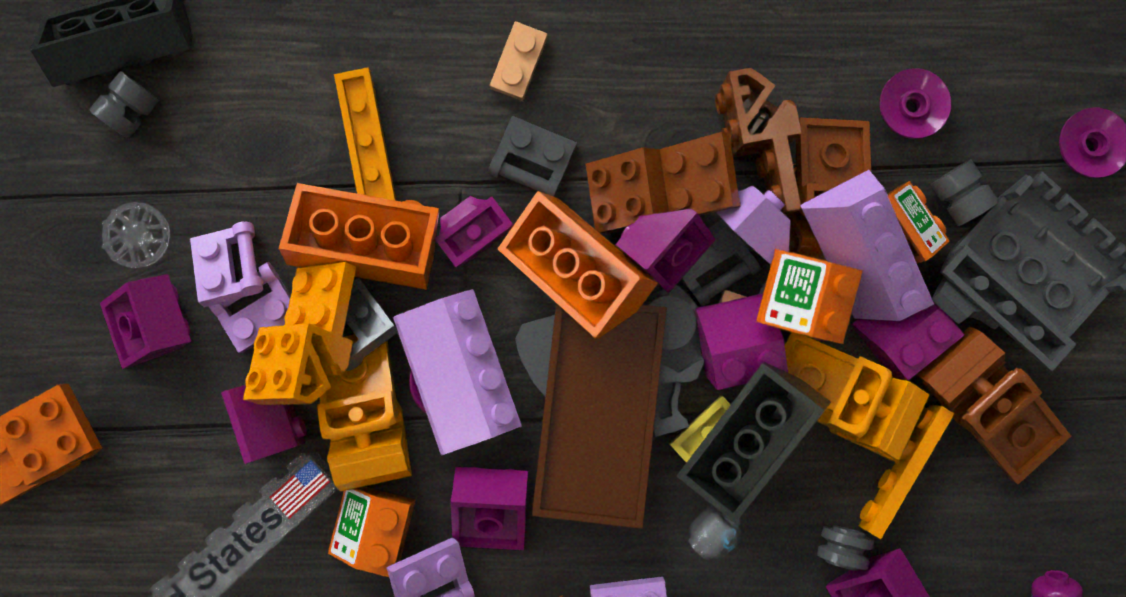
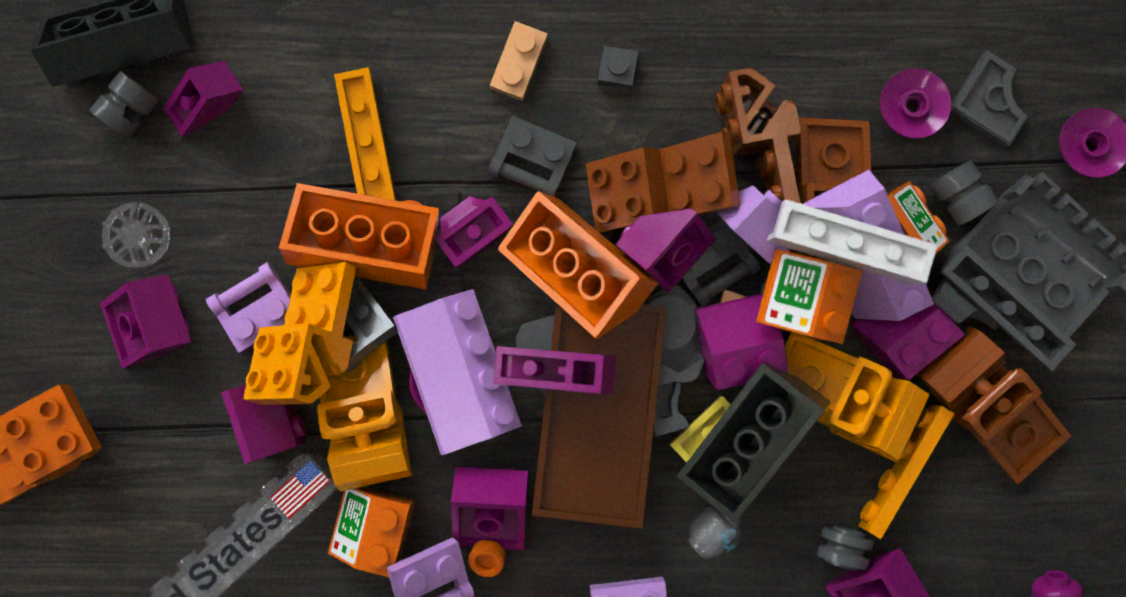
(202, 96): none -> magenta slope
(215, 265): lavender plate -> none
(487, 558): none -> orange tile
(555, 370): none -> magenta slope
(617, 67): none -> dark grey plate
(853, 243): none -> white panel
(988, 100): none -> dark grey tile

